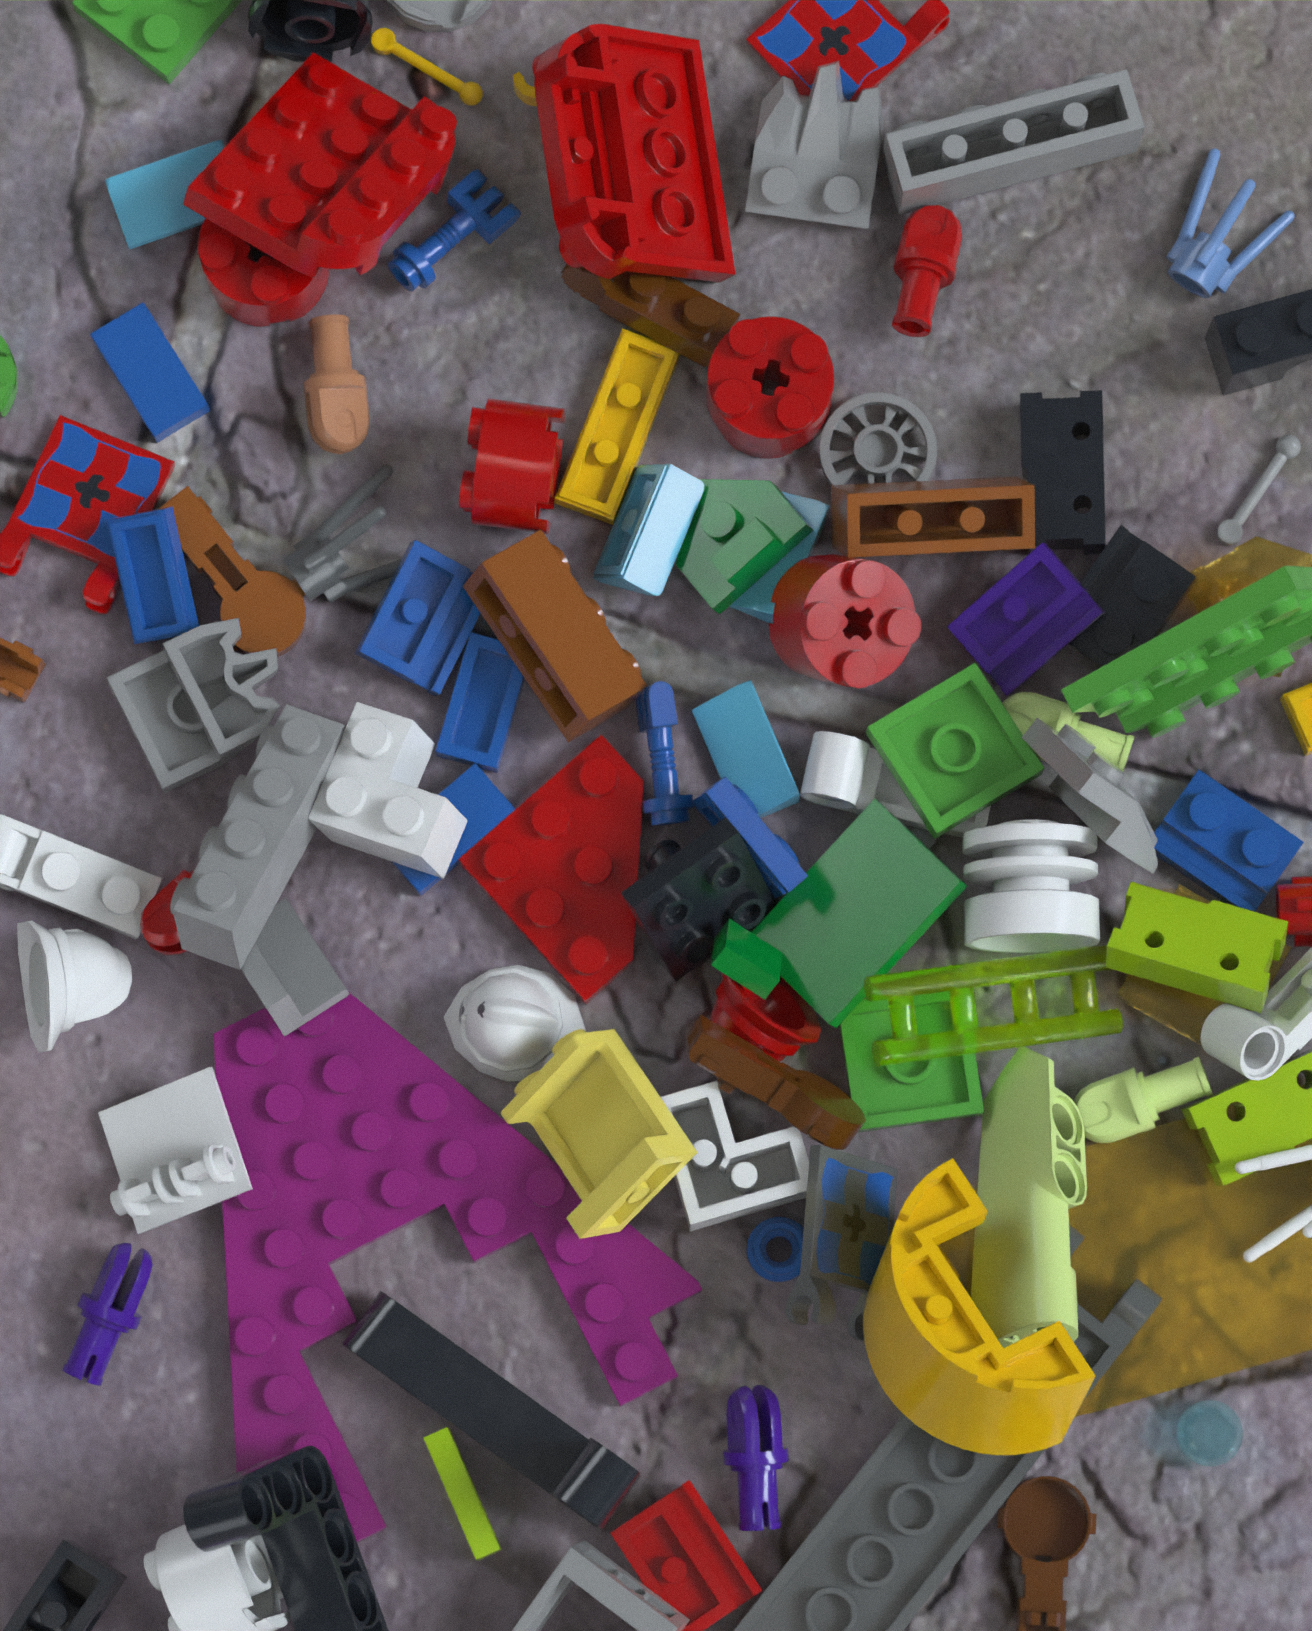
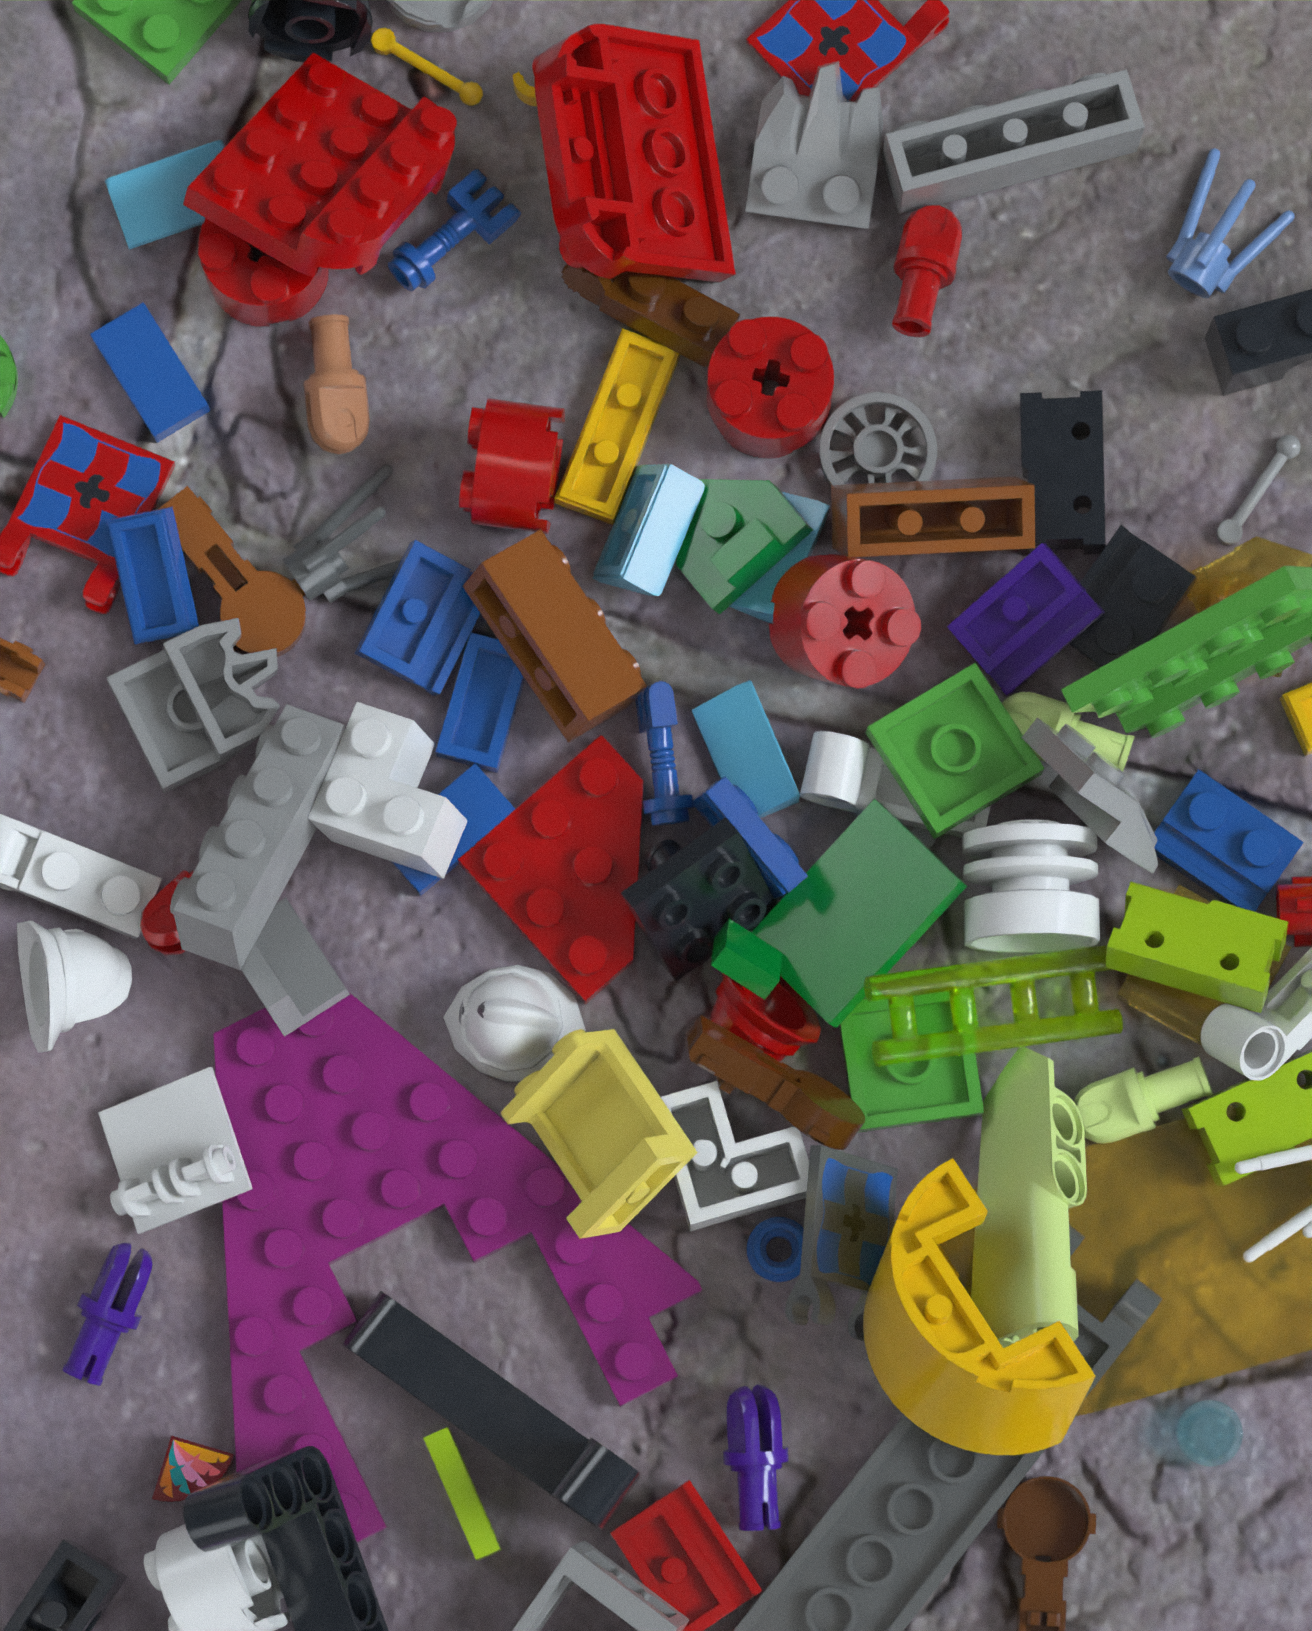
(189, 1468): none -> tile

